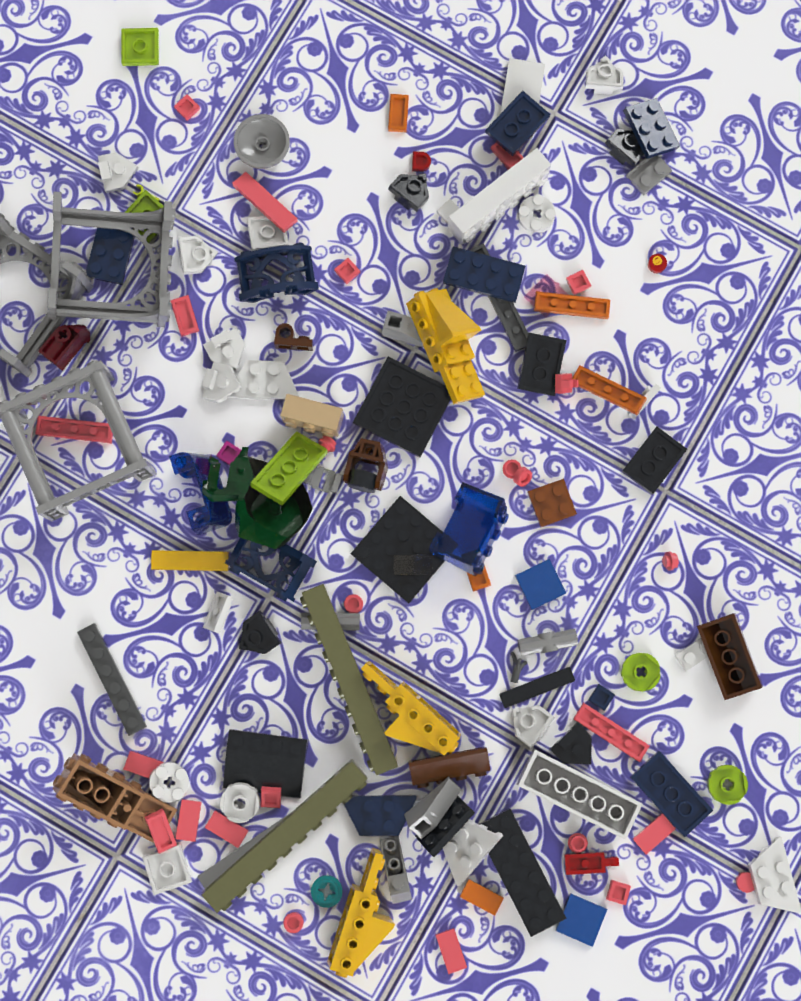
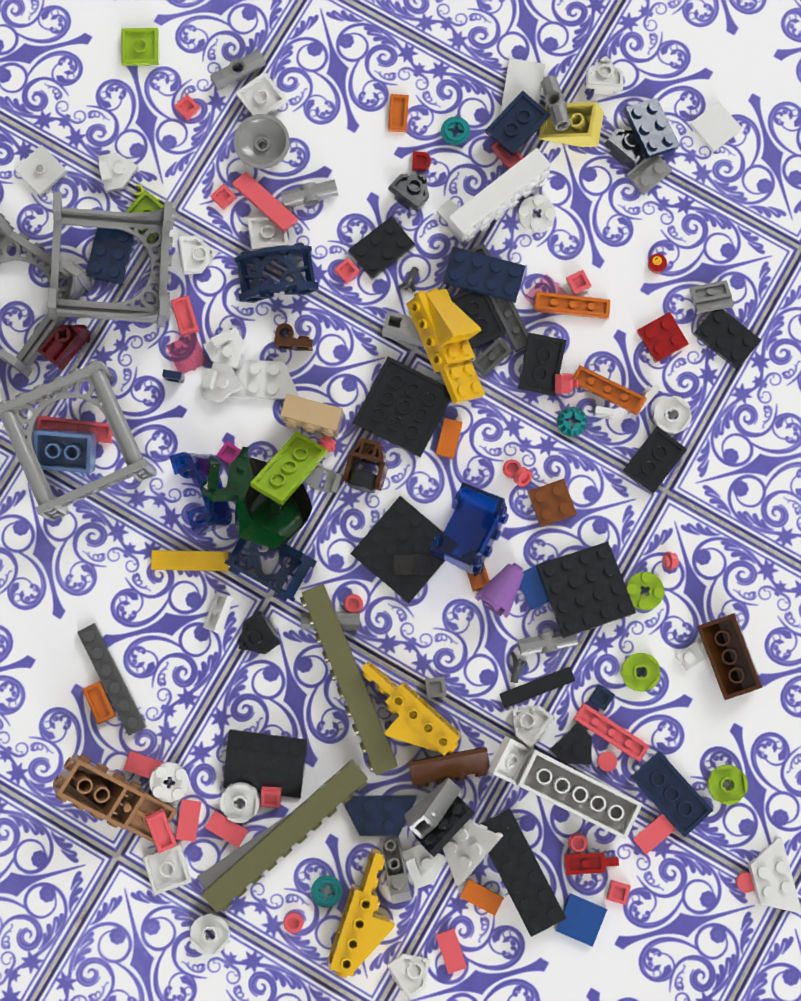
(41, 170): none -> white plate
(65, 450): none -> medium blue brick
(99, 702): none -> orange tile
(173, 376): none -> dark blue tile
(187, 353): none -> clear pink piece
(209, 946): none -> white plate
(223, 197): none -> coral tile
(248, 65): none -> light grey piece
(261, 96): none -> white plate
(309, 194): none -> light grey piece
(381, 248): none -> black plate
(410, 280): none -> dark grey bar
(410, 973): none -> white plate
(422, 865): none -> white plate
(435, 687): none -> light grey plate
(449, 125): none -> teal gear
(449, 438): none -> orange tile
(482, 312): none -> black plate
(491, 357): none -> dark grey plate
(502, 590): none -> medium lavender cone
(510, 760): none -> white plate
(555, 102): none -> light grey piece
(564, 426): none -> teal gear
(584, 128): none -> light yellow slope
(585, 589): none -> black plate
(603, 412): none -> white tile
(607, 761): none -> coral tile
(655, 586): none -> lime plate
(662, 337): none -> red plate
(670, 404): none -> white plate
(711, 296): none -> light grey plate
(715, 126): none -> white tile
(727, 337): none -> black plate

